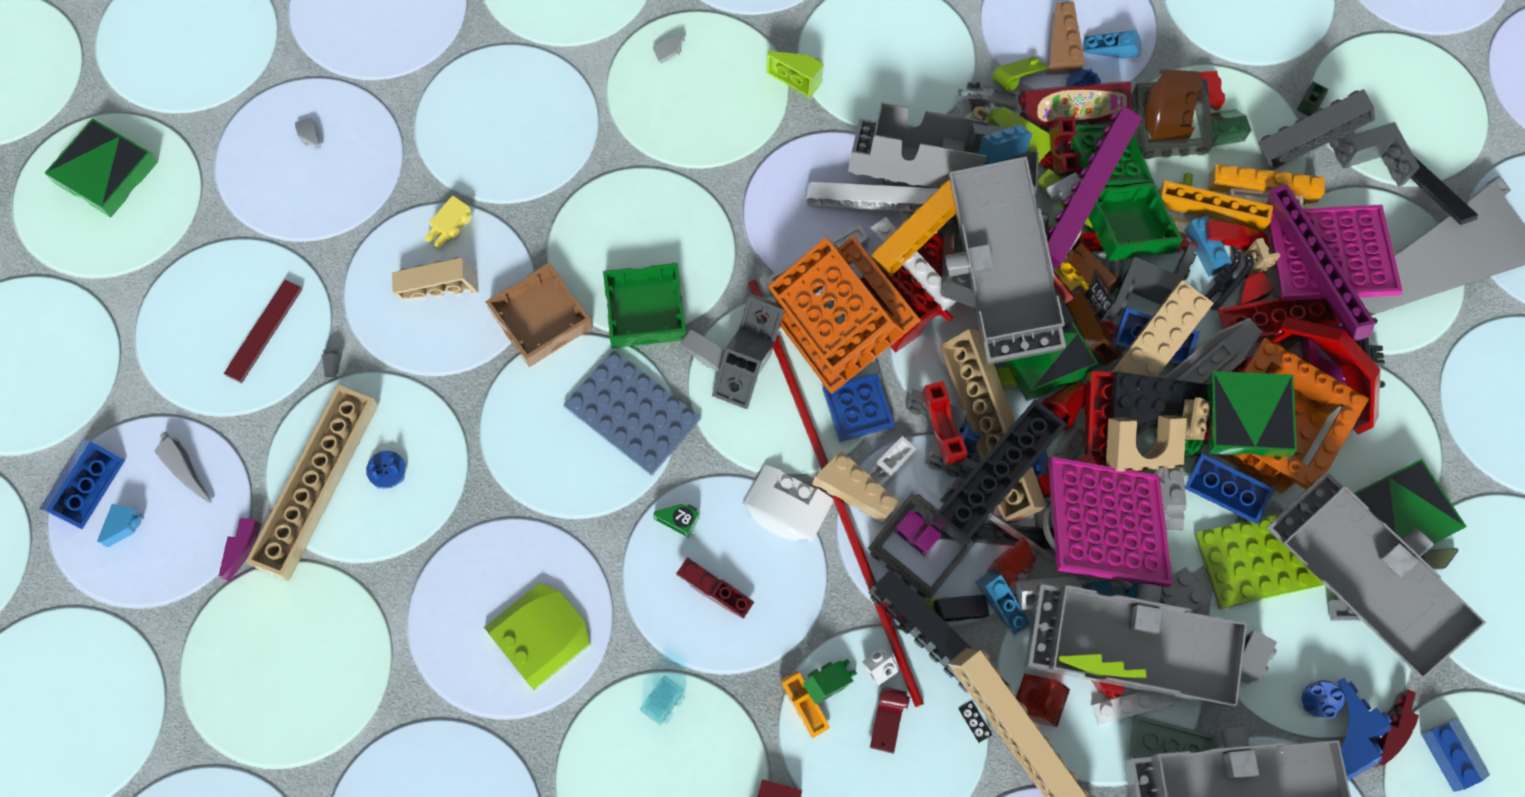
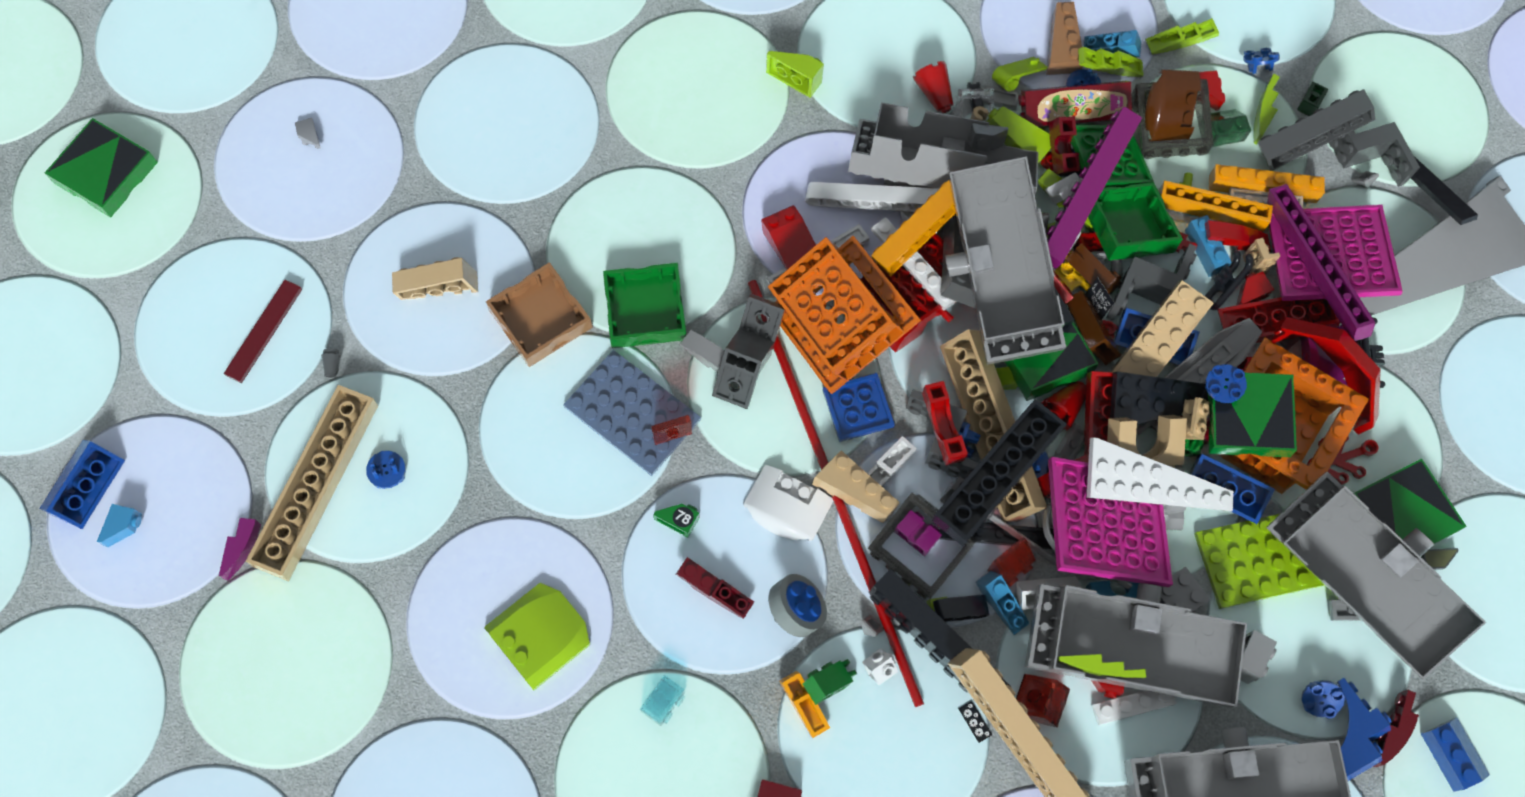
(178, 462): light grey piece -> none
(449, 221): light yellow hinge -> none
(669, 48): light grey slope -> none
(671, 429): none -> clear red plate
(788, 235): none -> red slope
(797, 605): none -> light grey wheel
(871, 626): none -> light grey slope
(888, 719): dark red door -> none
(936, 86): none -> red cone
(1005, 144): dark azure brick -> none
(1112, 63): none -> lime slope
(1130, 477): none -> white wing
(1156, 737): sand green plate -> none
(1182, 37): none -> lime slope
(1235, 385): none -> blue plate
(1261, 57): none -> blue plate
(1265, 111): none -> lime slope
(1340, 460): none -> red plant
(1365, 179): none -> light grey slope

